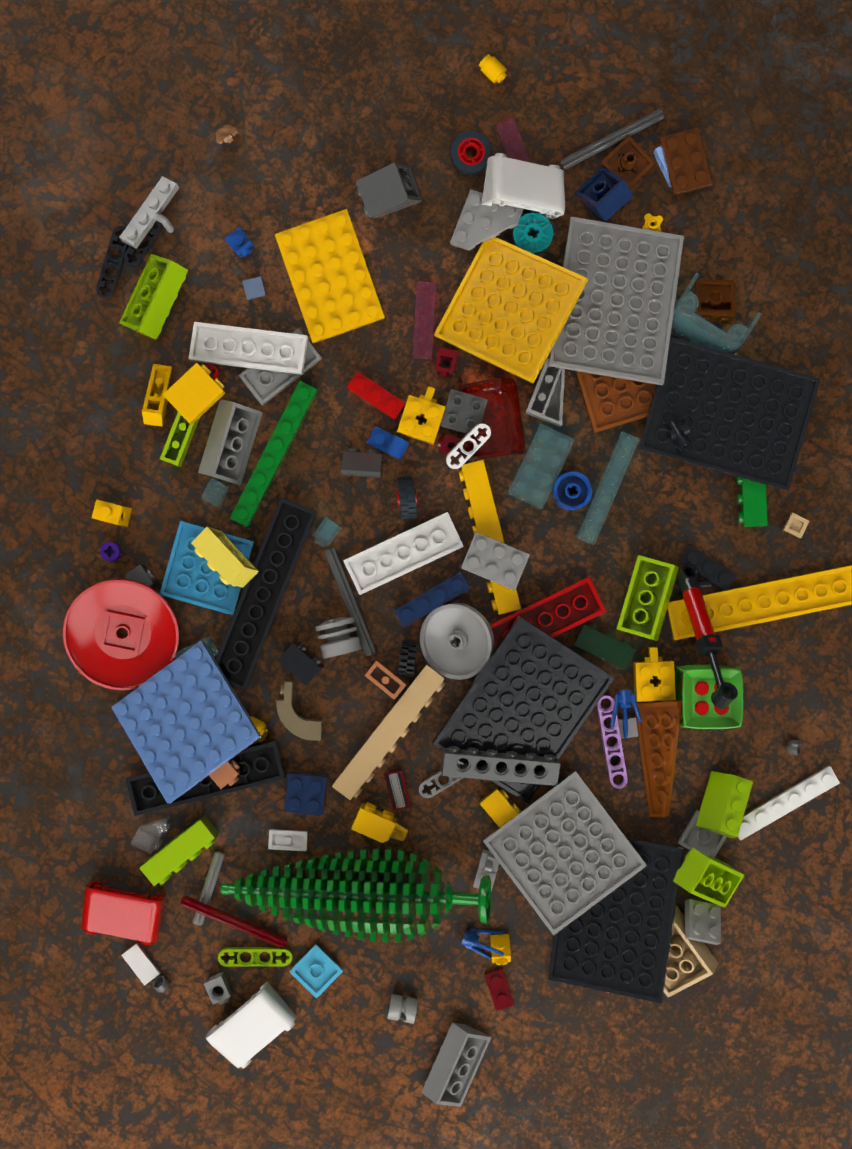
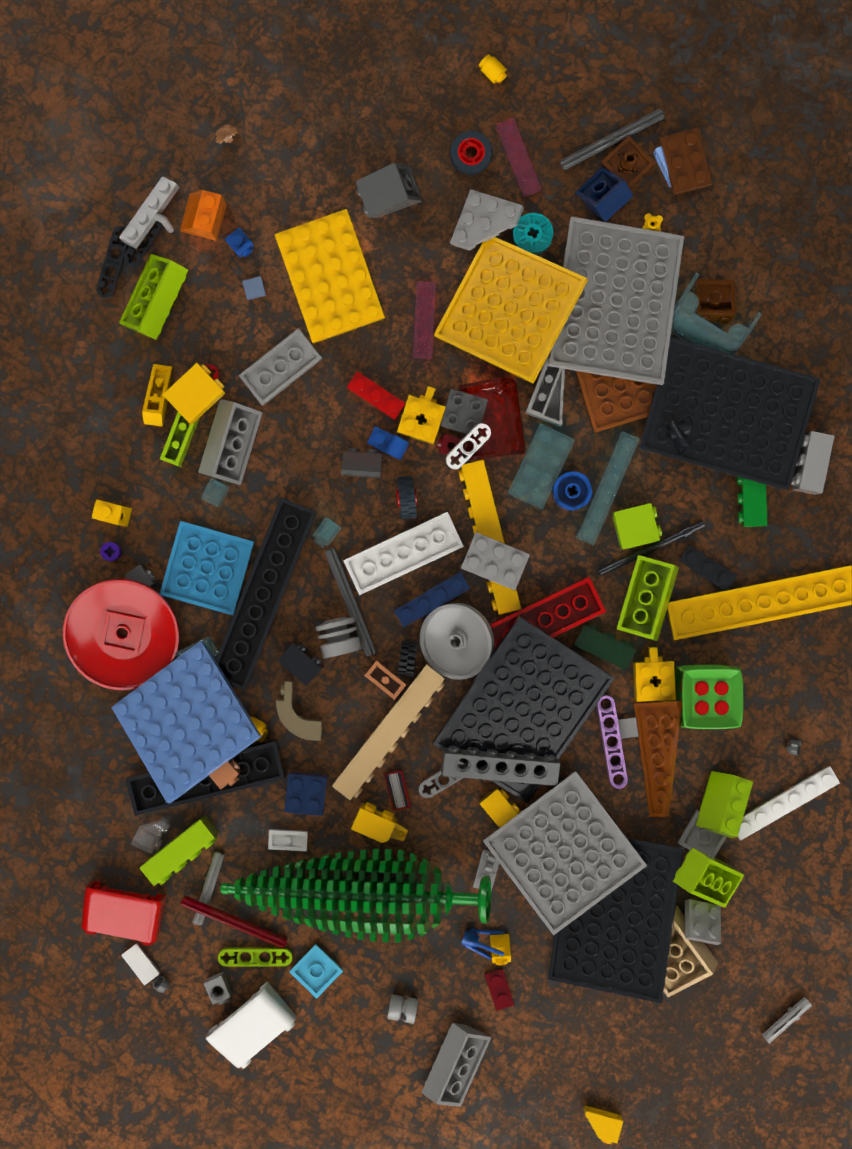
(204, 214): none -> orange slope
(224, 557): light yellow brick -> none
(248, 348): white plate -> none
(274, 454): green brick -> none
(445, 355): dark red brick -> none
(524, 186): white windscreen -> none
(605, 1124): none -> yellow slope
(625, 699): blue plant -> none
(636, 526): none -> lime piece
(684, 532): none -> black bar
(707, 642): black piece -> none
(786, 1020): none -> light grey pin
(796, 525): tan plate -> none
(813, 463): none -> light grey brick

